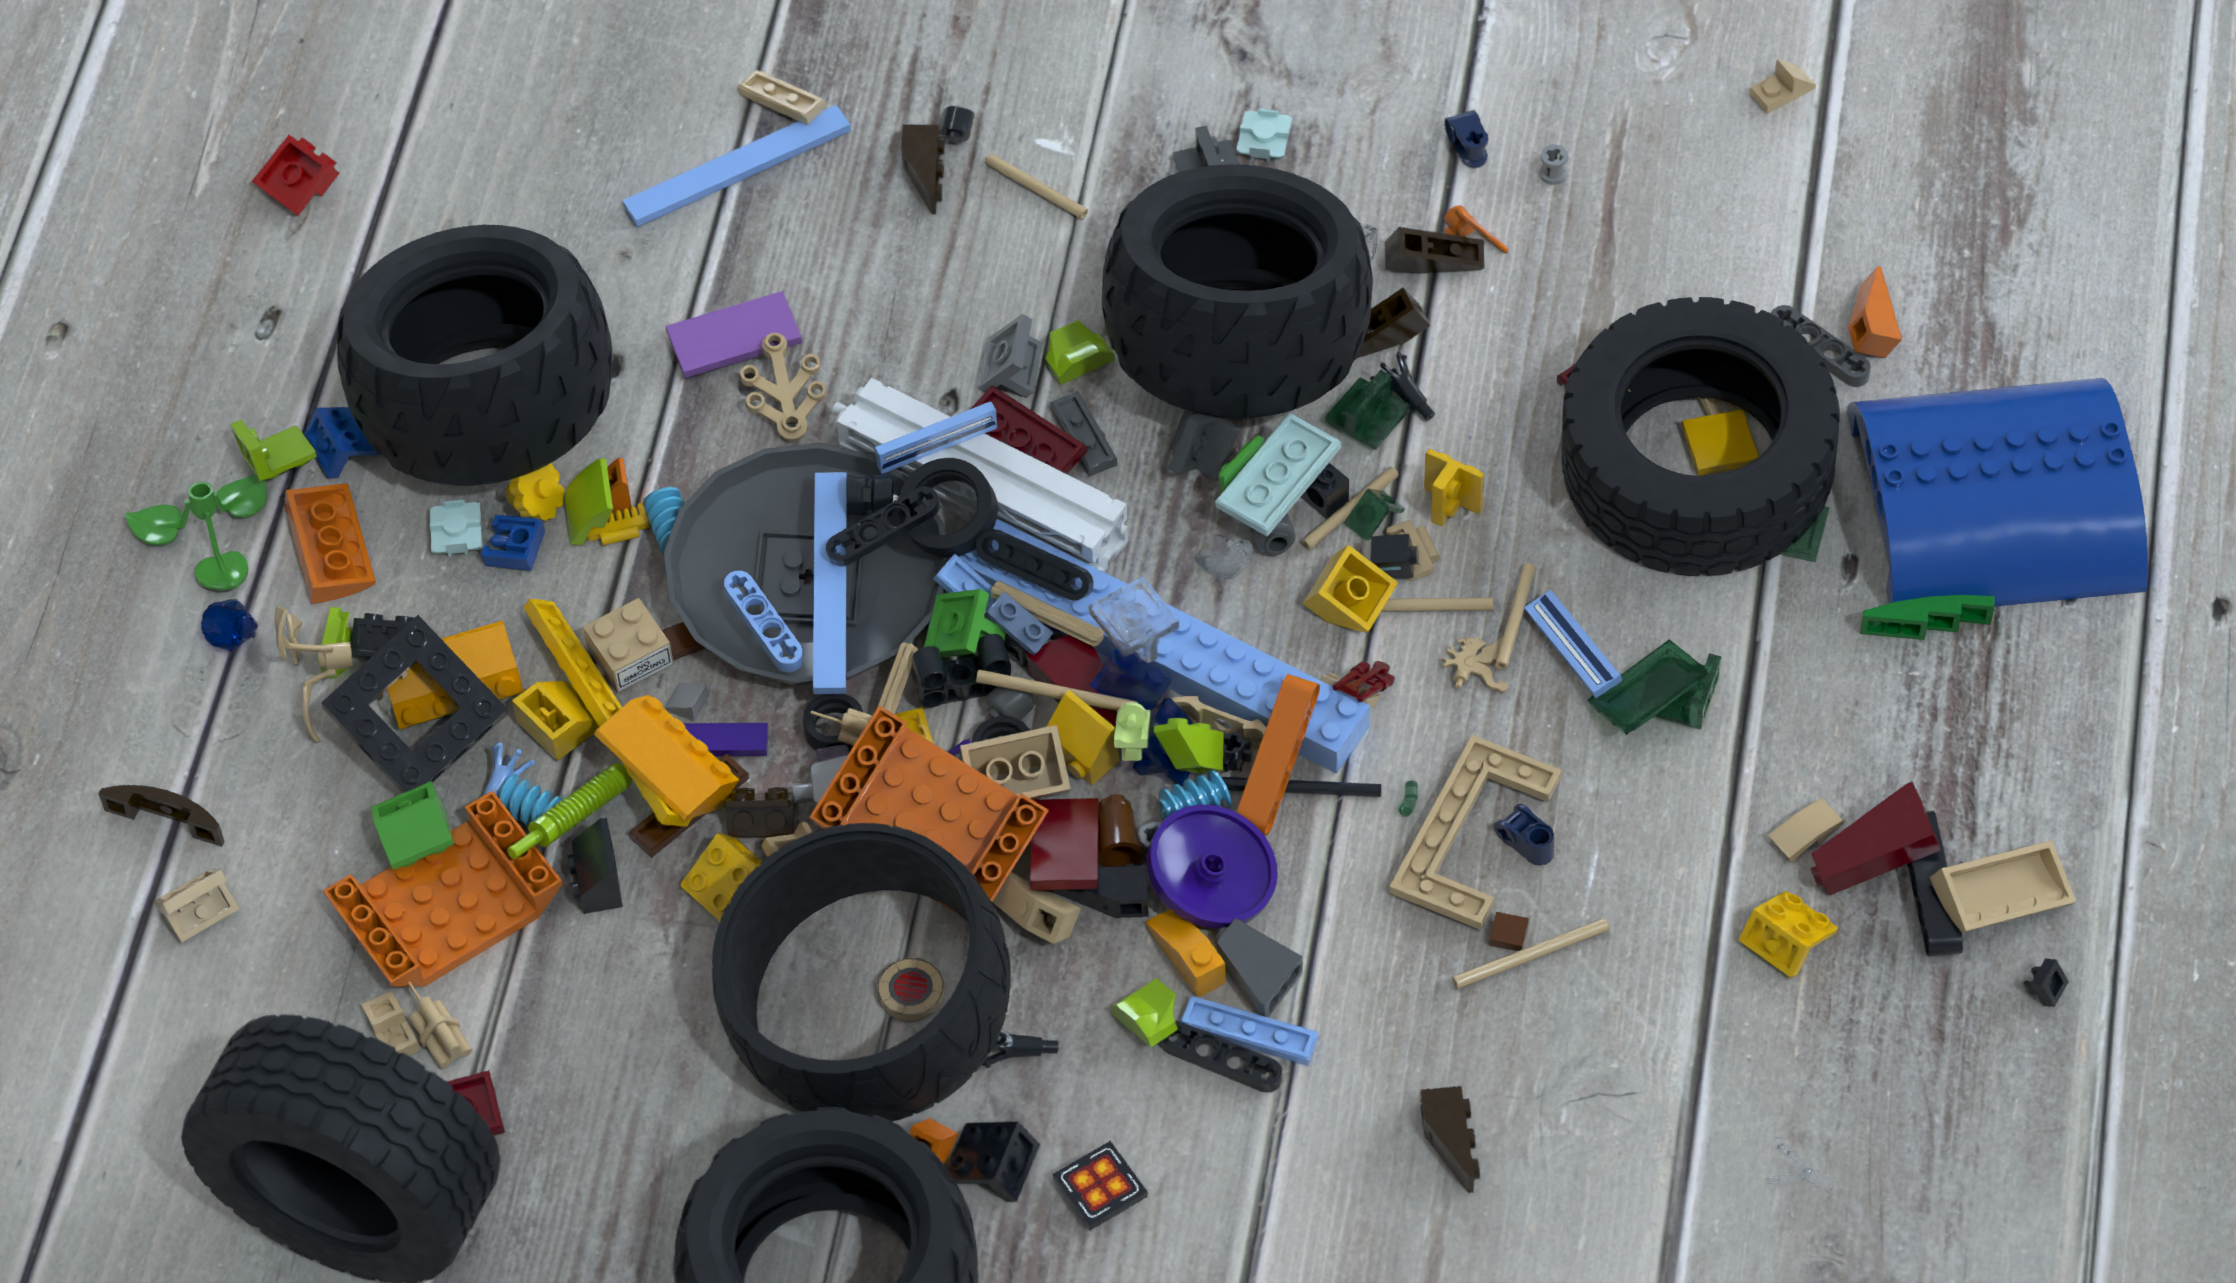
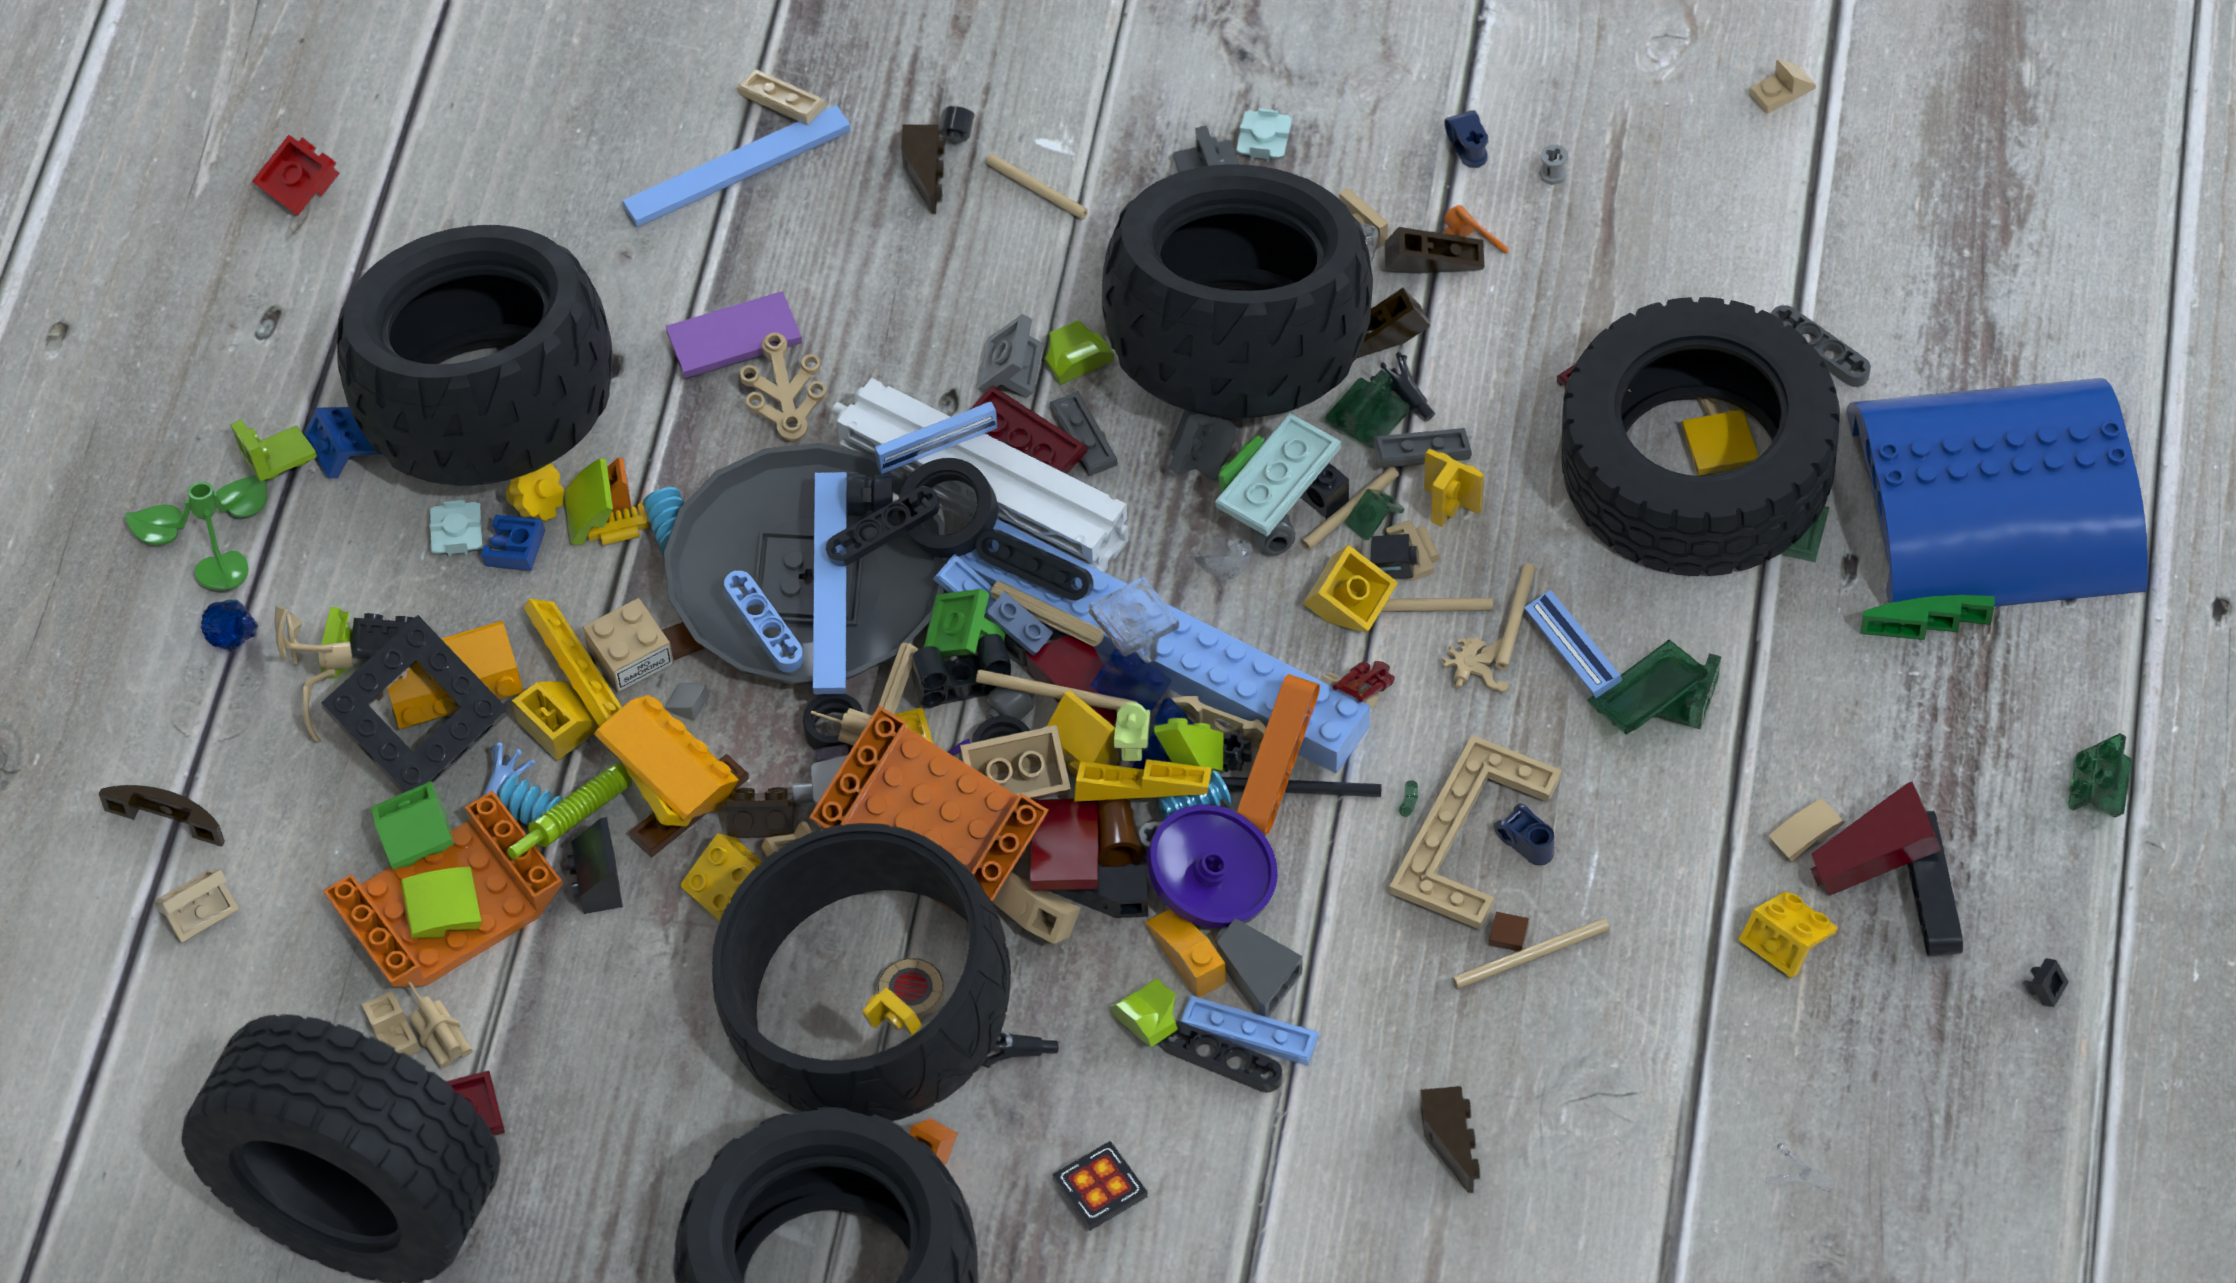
(328, 541): orange slope -> none
(440, 902): none -> lime slope
(732, 738): dark purple tile -> none
(890, 1007): none -> yellow bracket
(994, 1155): black bracket -> none
(1156, 780): none -> yellow slope
(1365, 214): none -> tan plate
(1411, 447): none -> dark grey tile
(1873, 319): orange slope -> none
(2003, 887): tan slope -> none
(2101, 776): none -> clear green bracket

